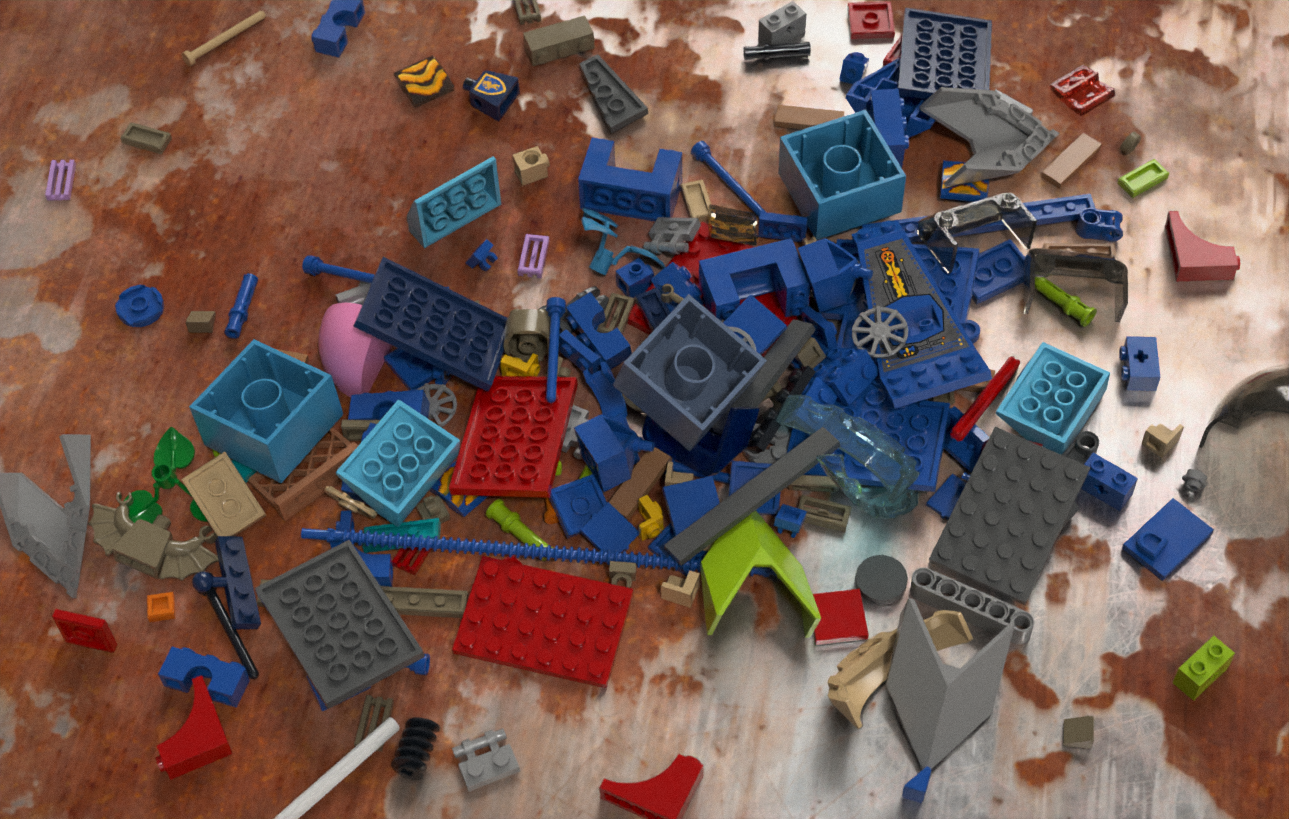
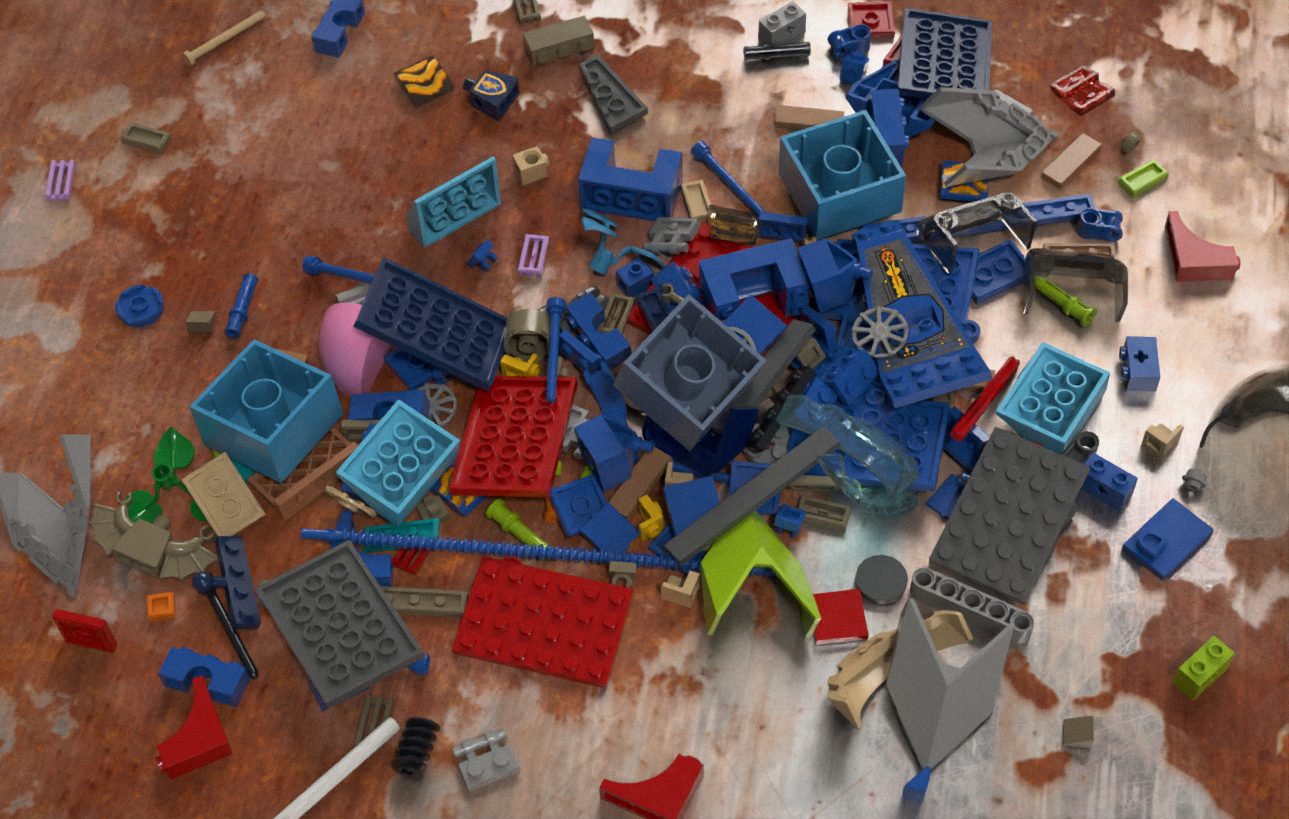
(851, 40): none -> blue piece

